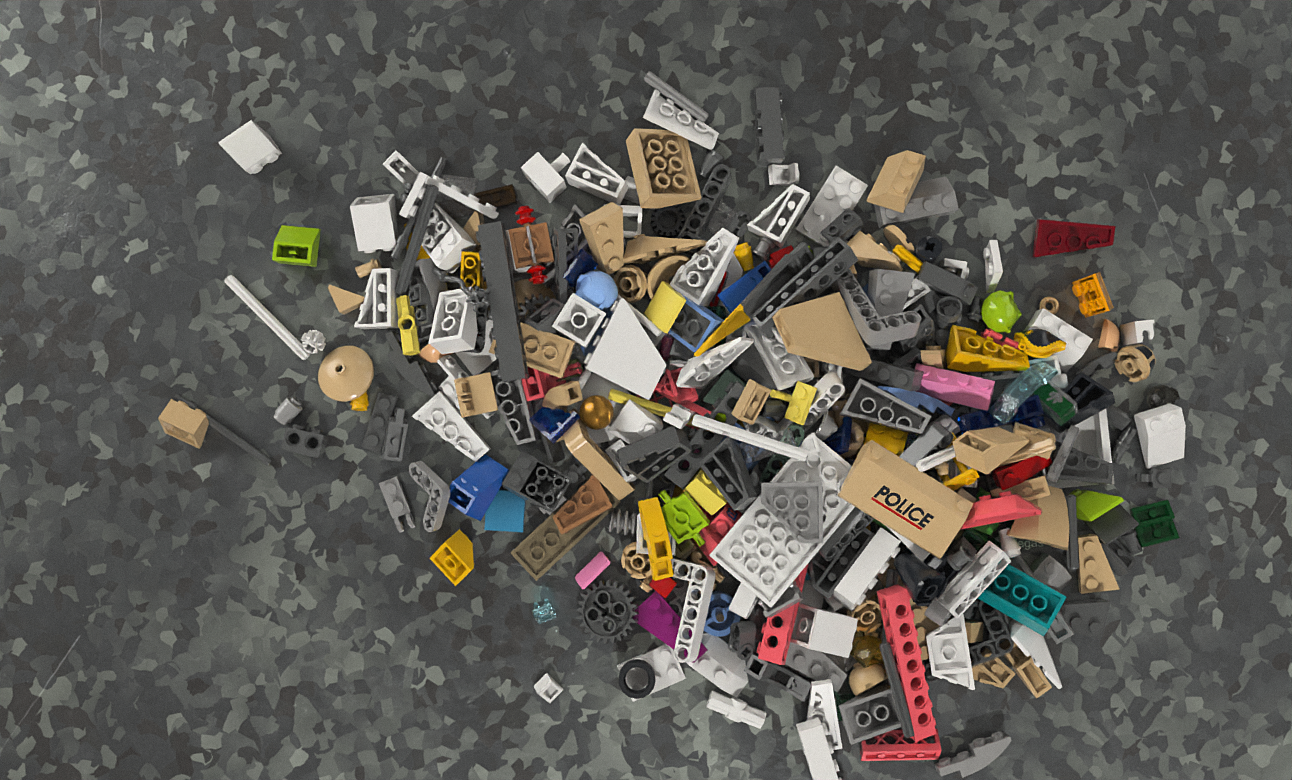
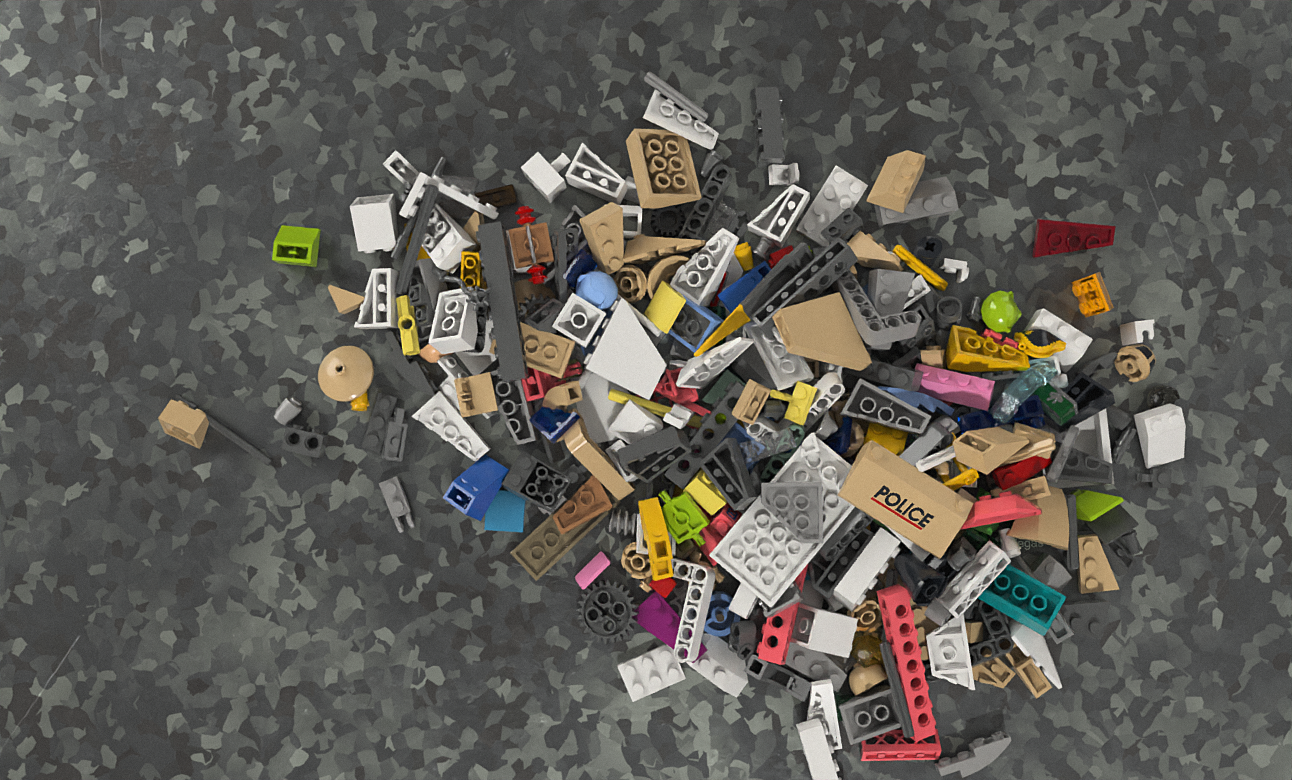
(251, 147): white slope -> none
(266, 316): white axle -> none
(313, 341): white gear -> none
(366, 268): tan pin -> none
(438, 492): light grey beam -> none
(455, 557): yellow slope -> none
(543, 613): clear light blue tile -> none
(548, 688): white slope -> none
(596, 412): pearl gold piece -> none
(636, 694): black tyre -> none
(665, 348): clear pink pin -> none
(736, 709): white piece -> none
(750, 437): white axle -> none
(897, 237): tan tile -> none
(947, 283): dark grey slope -> none
(993, 265): white wing -> none
(1052, 301): tan plate -> none
(1109, 337): light nougat brick -> none
(1155, 523): dark green slope -> none

